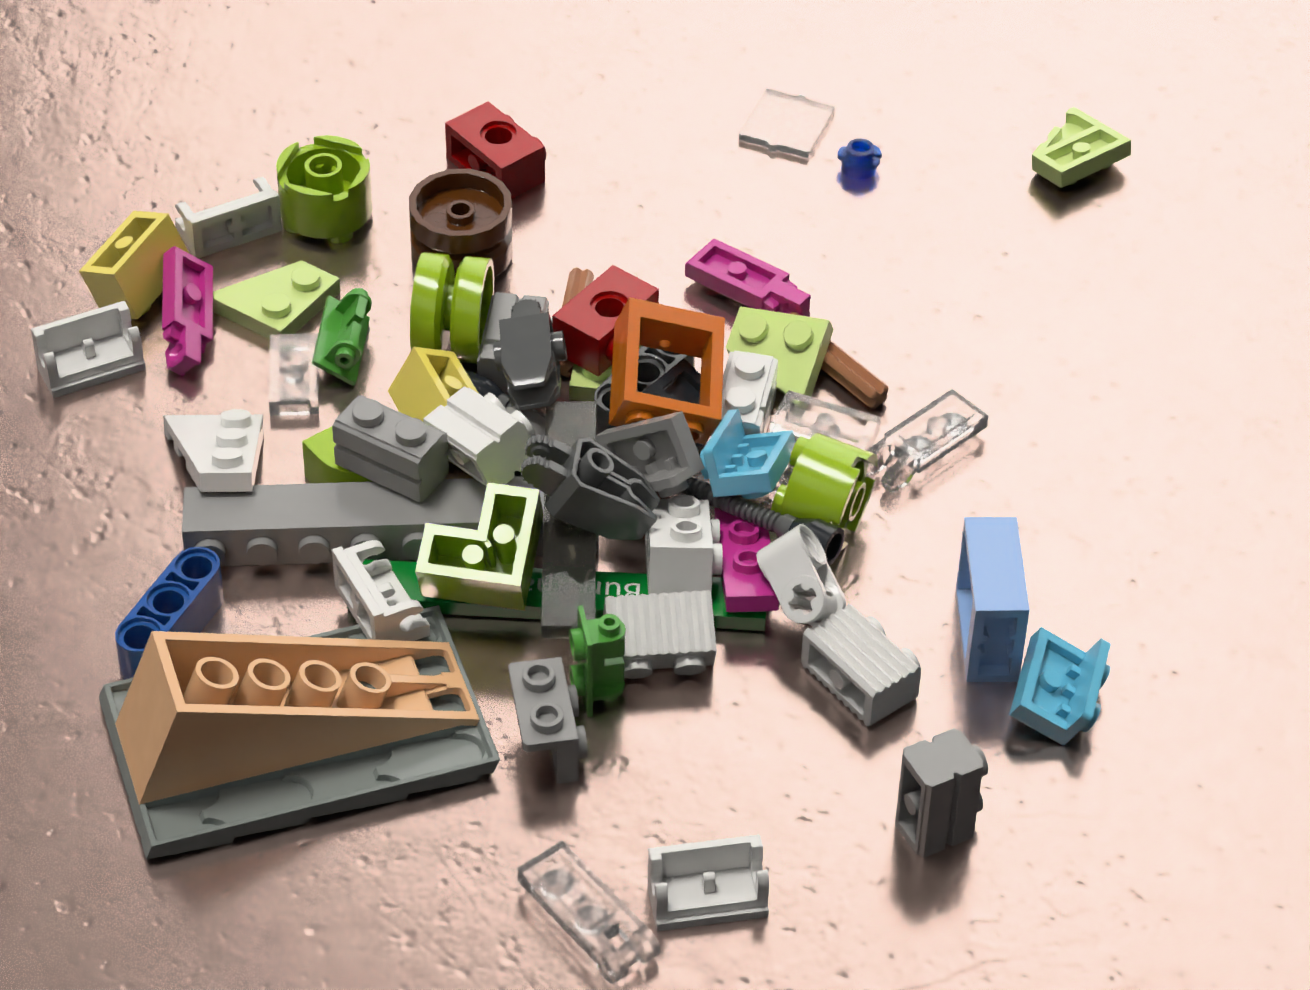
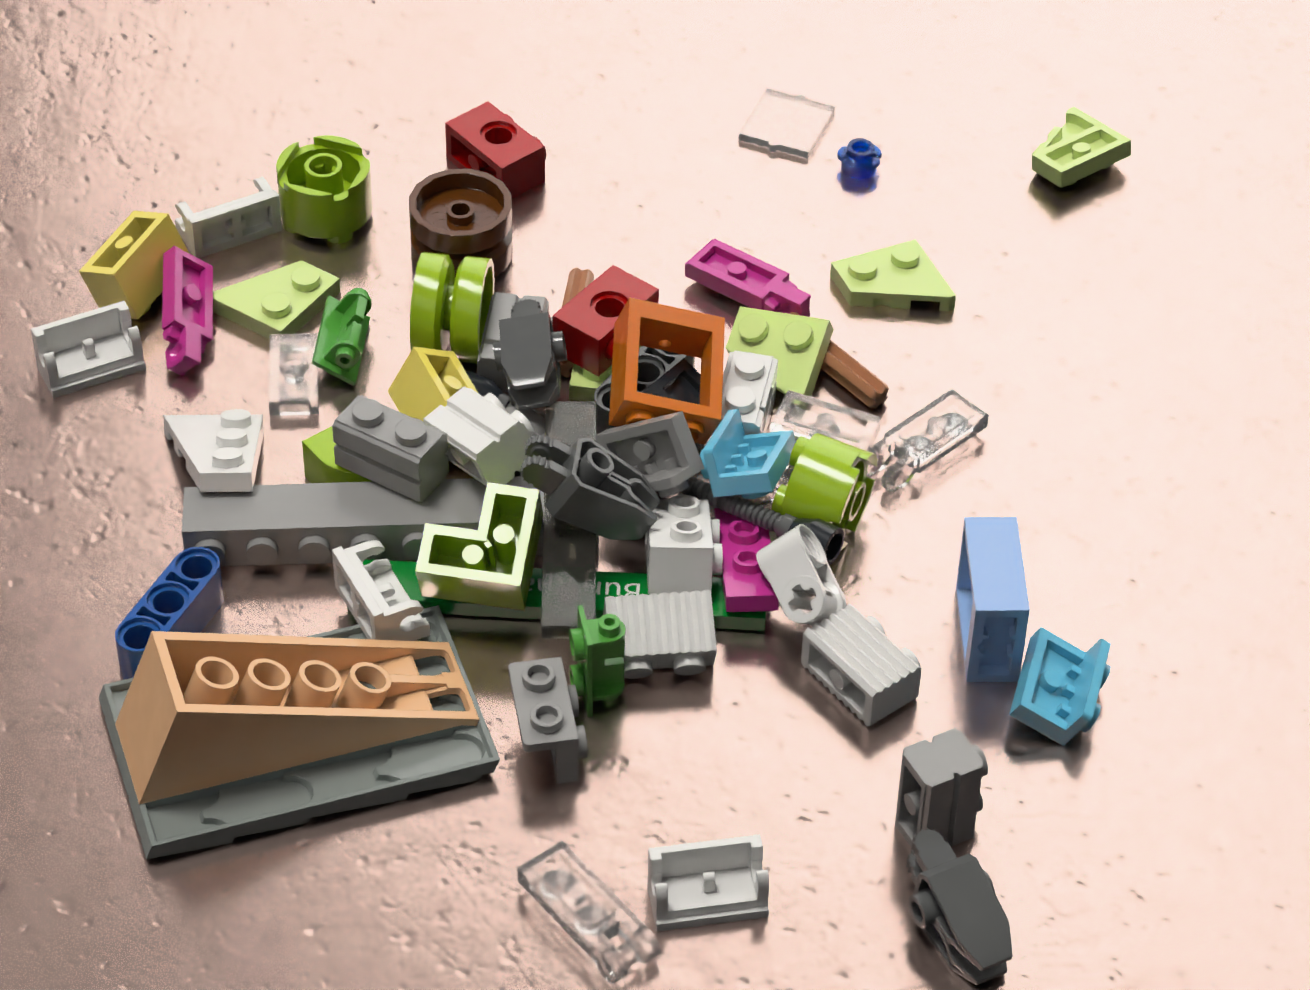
(892, 278): none -> yellowish green wing
(958, 909): none -> dark grey hinge

